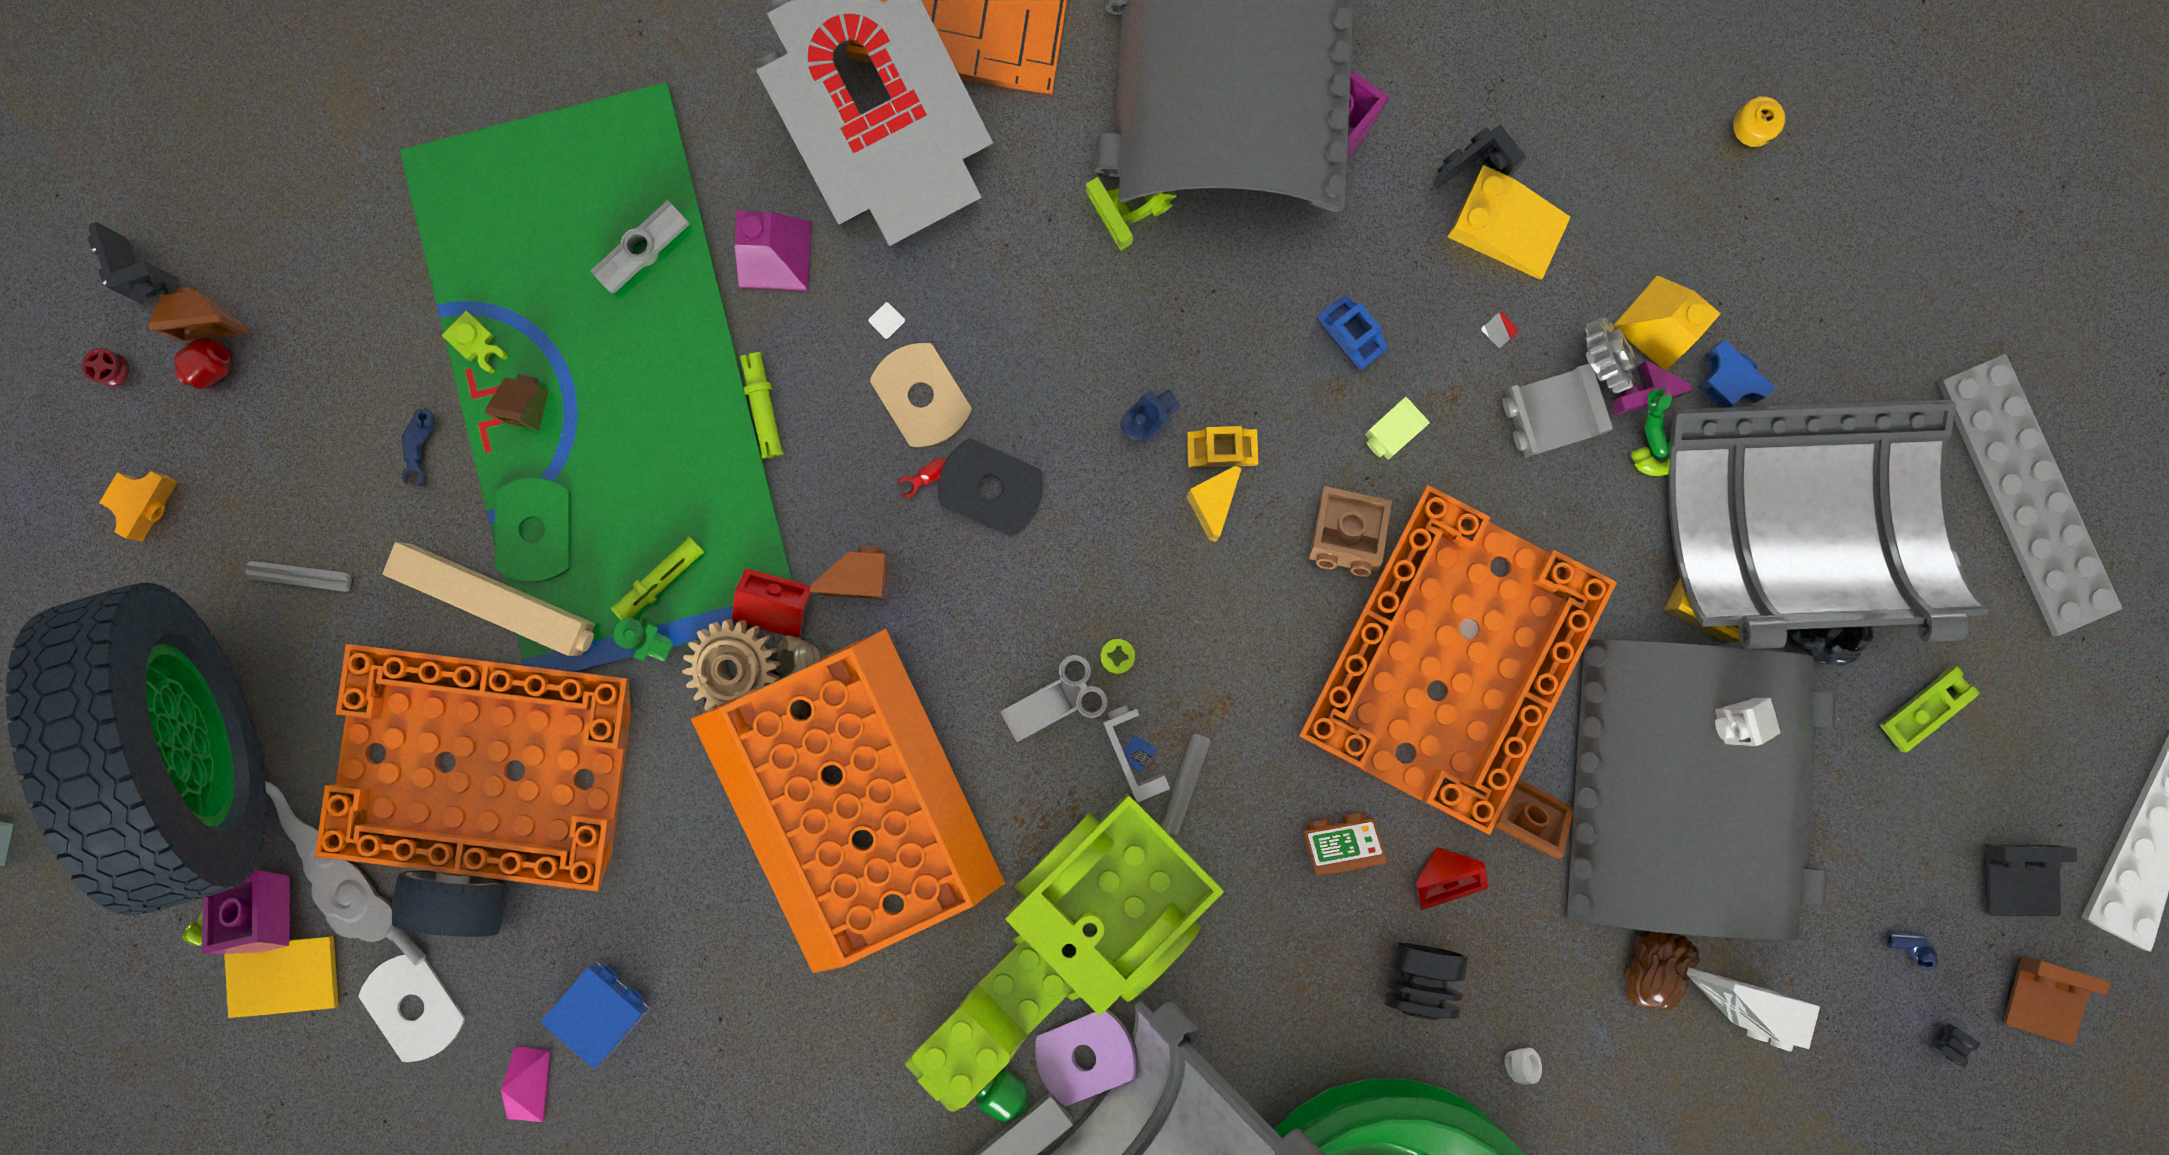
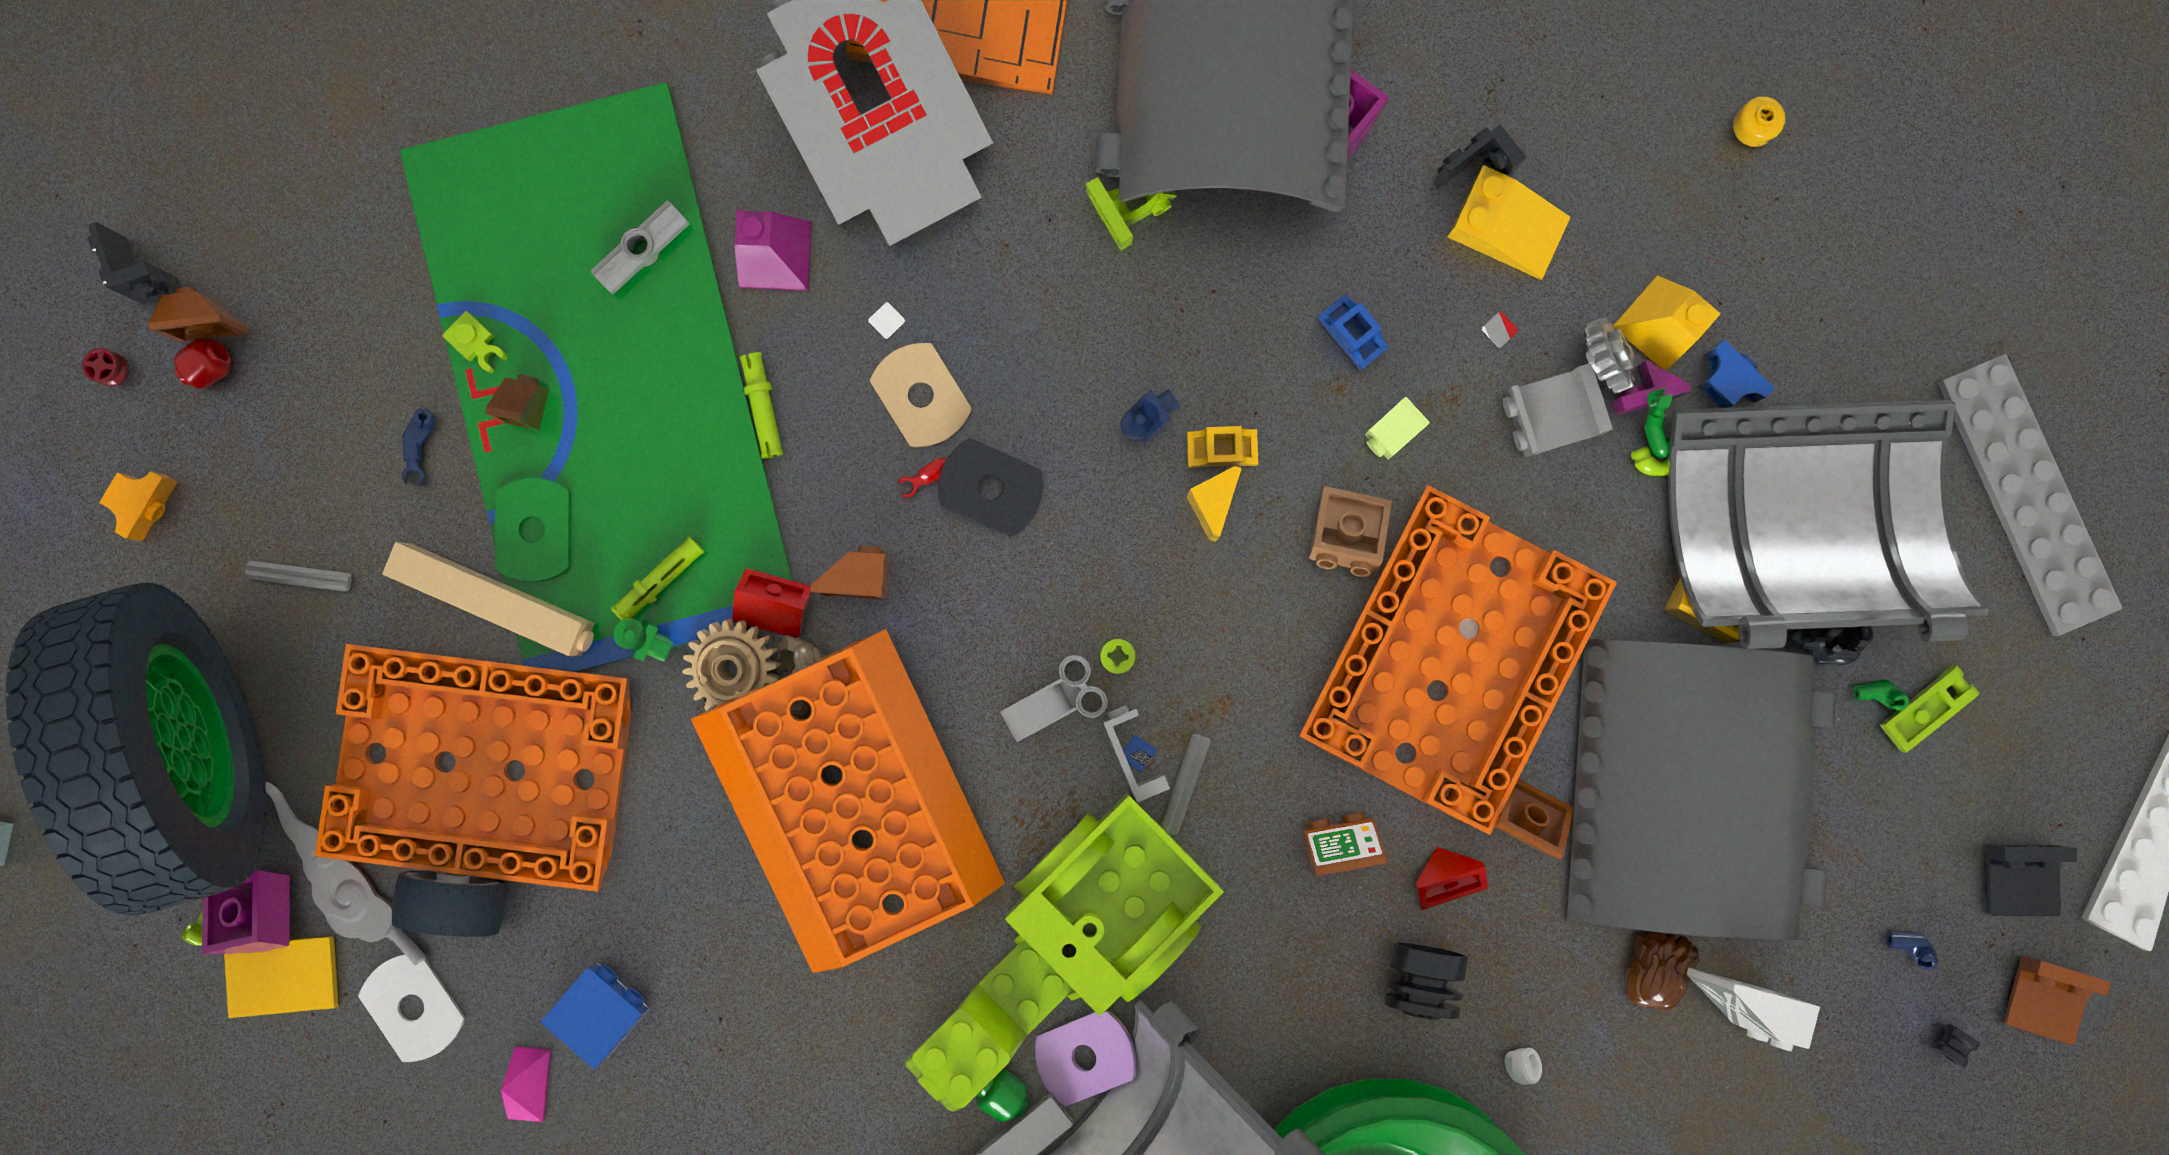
(1747, 722): white slope -> none
(1884, 692): none -> green arm

